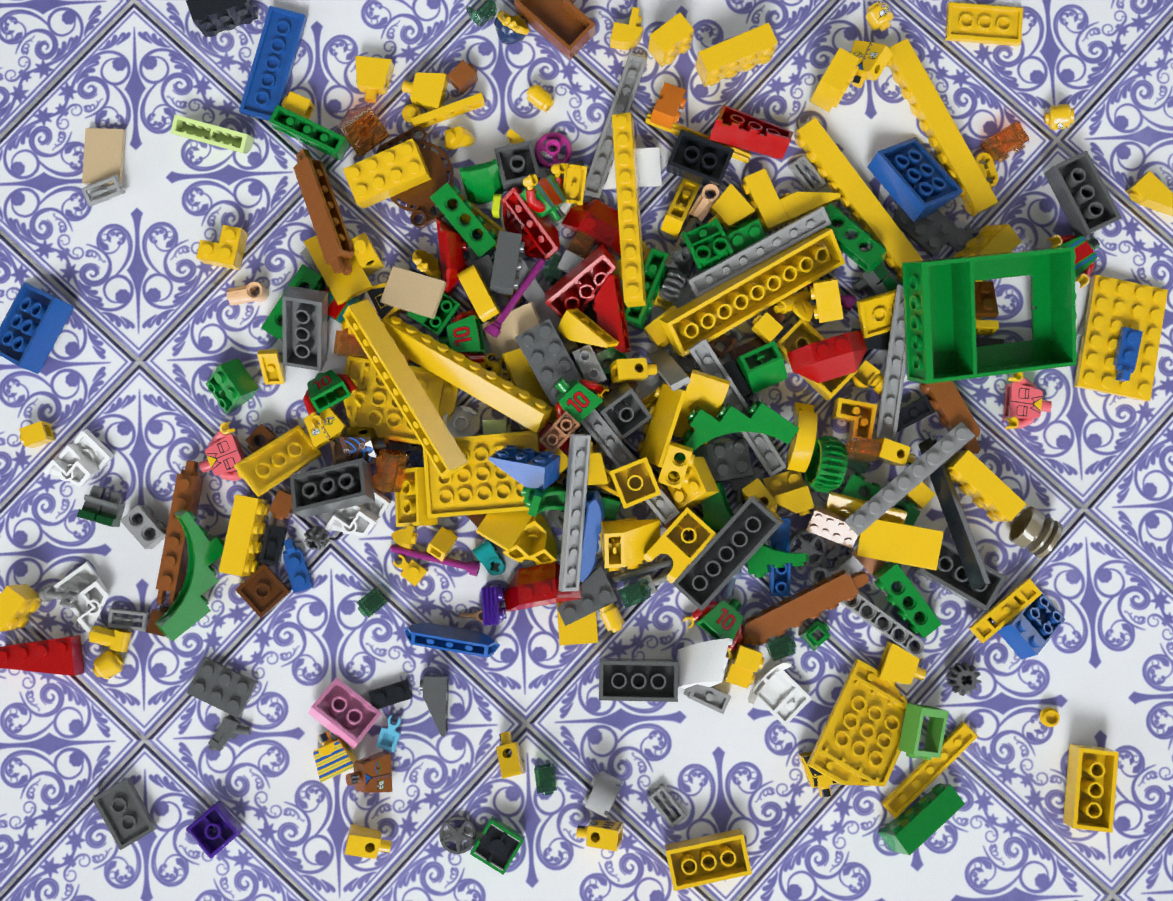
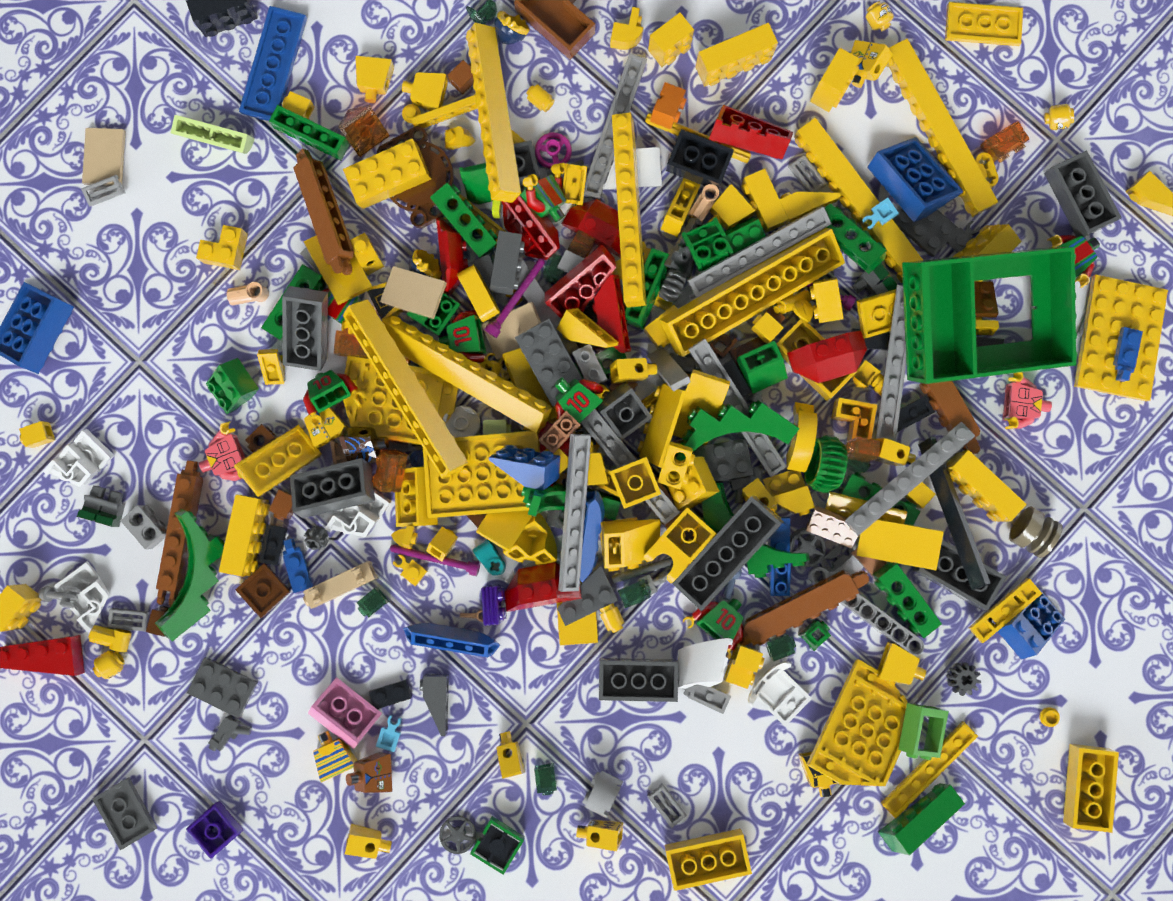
(339, 585): none -> tan brick
(493, 113): none -> yellow brick
(882, 212): none -> medium azure plate

